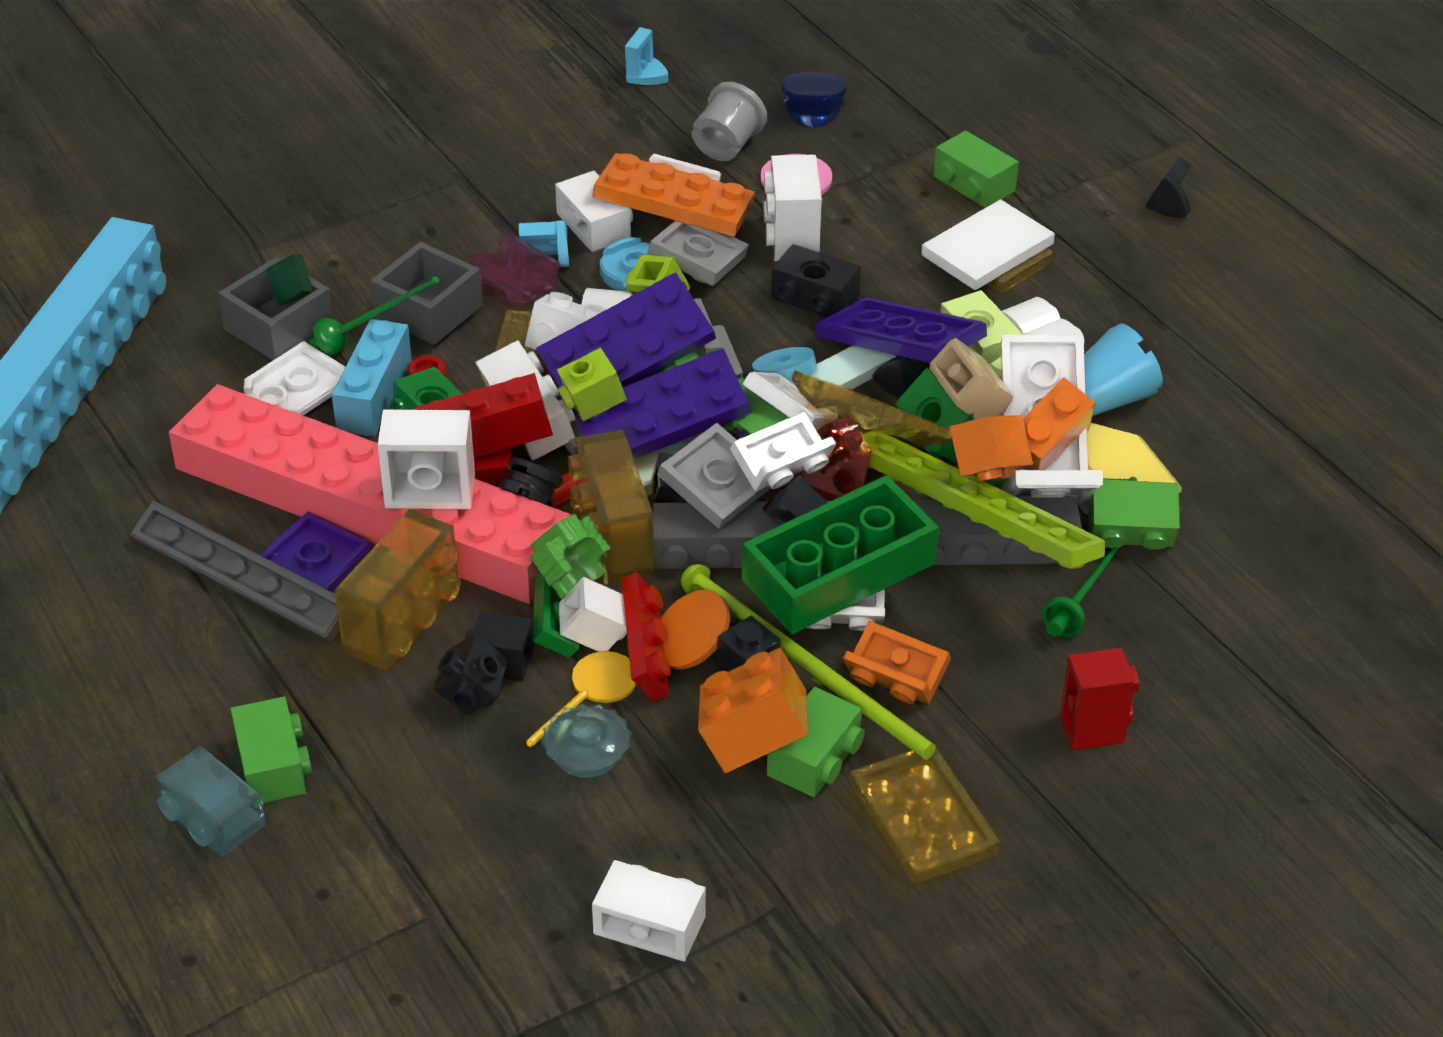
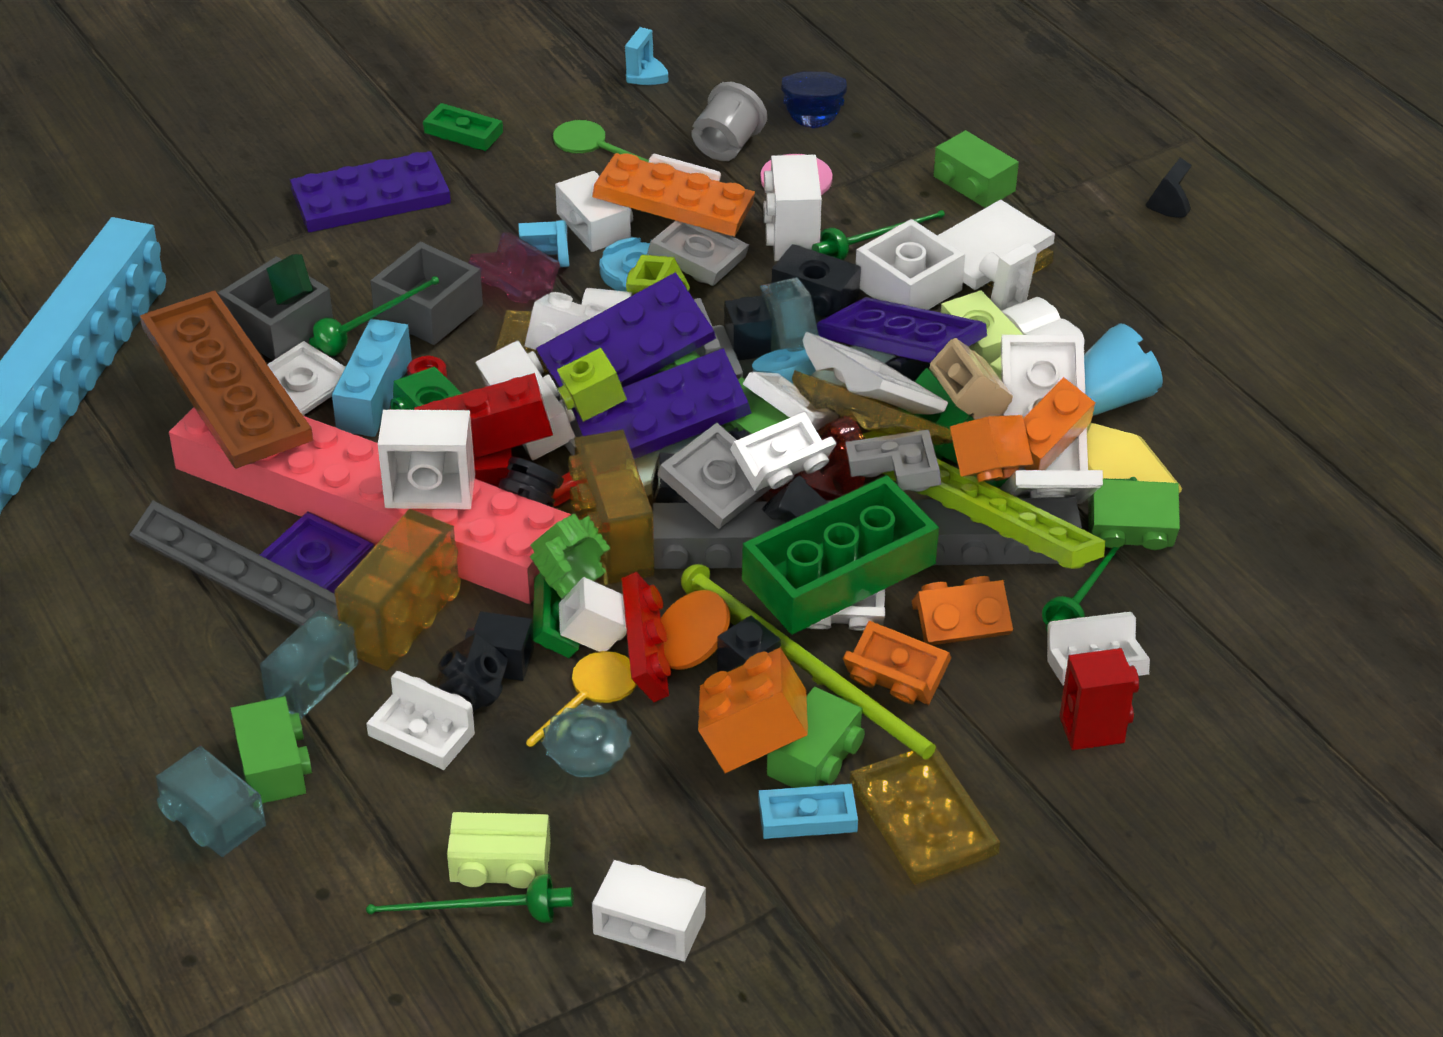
(226, 379): none -> dark orange plate
(310, 662): none -> clear light blue brick
(369, 191): none -> dark purple plate
(423, 721): none -> white bracket
(463, 126): none -> green plate
(498, 848): none -> yellowish green brick
(539, 898): none -> green sword
(584, 137): none -> bright green piece
(748, 326): none -> black brick
(790, 312): none -> clear light blue brick
(807, 811): none -> medium azure plate
(836, 244): none -> green sword
(870, 377): none -> white slope
(907, 454): none -> light grey plate
(910, 267): none -> white brick
(964, 611): none -> orange bracket
(1010, 275): none -> white tile
(1093, 635): none -> white bracket

